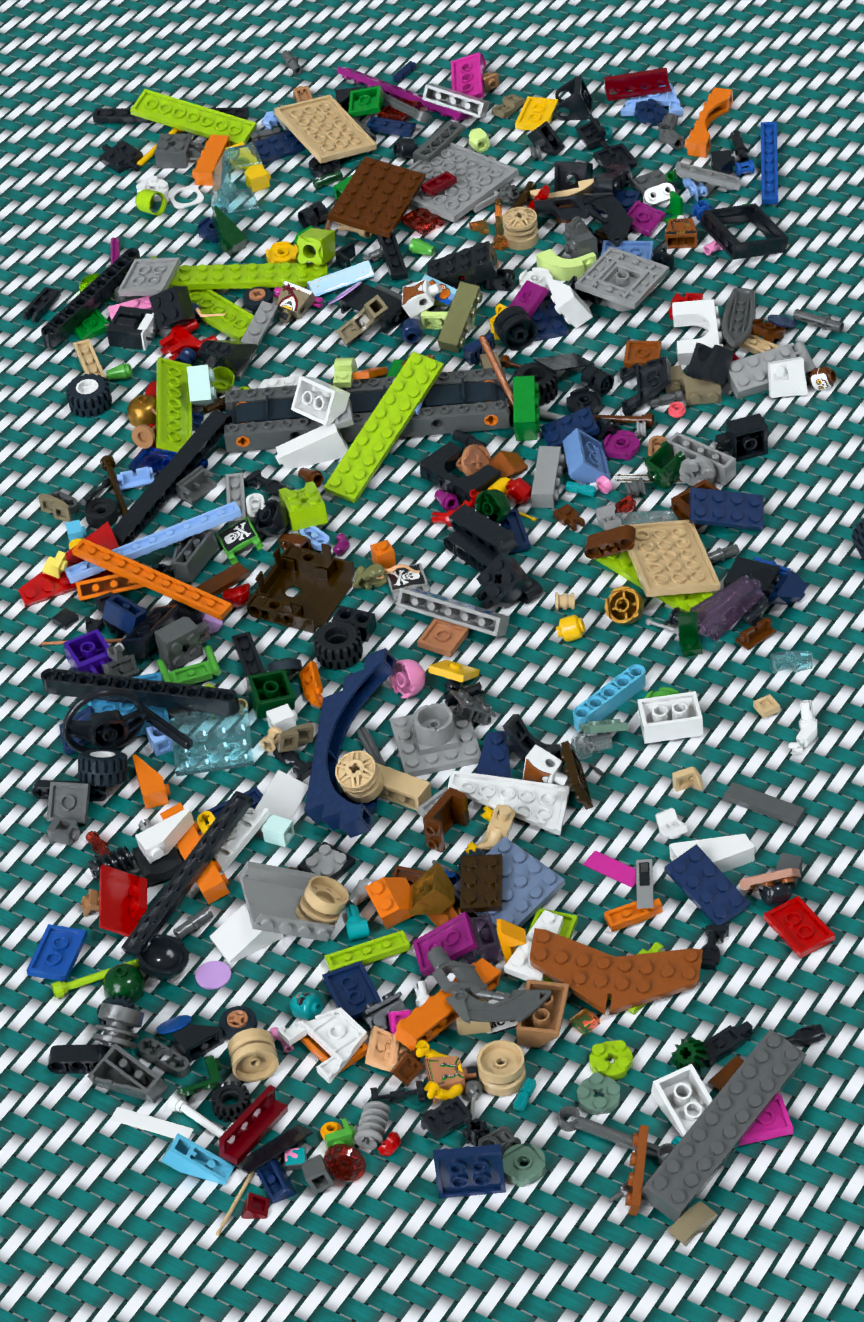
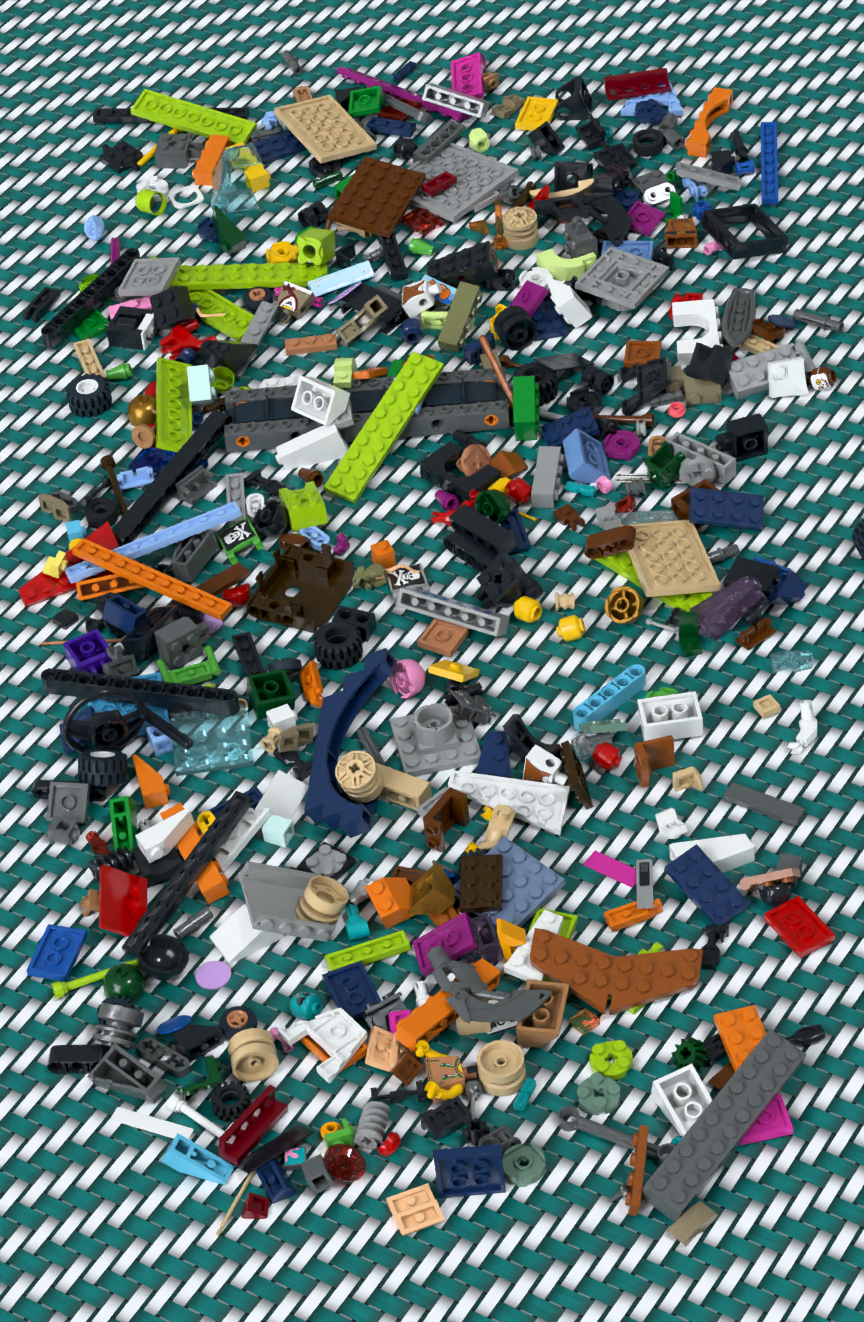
(94, 228): none -> light blue rock
(123, 822): none -> green slope
(310, 344): none -> nougat plate
(415, 1209): none -> light nougat slope
(527, 609): none -> yellow head
(607, 756): none -> red head
(648, 149): none -> black tyre
(652, 756): none -> dark orange bracket
(739, 1032): none -> orange plate

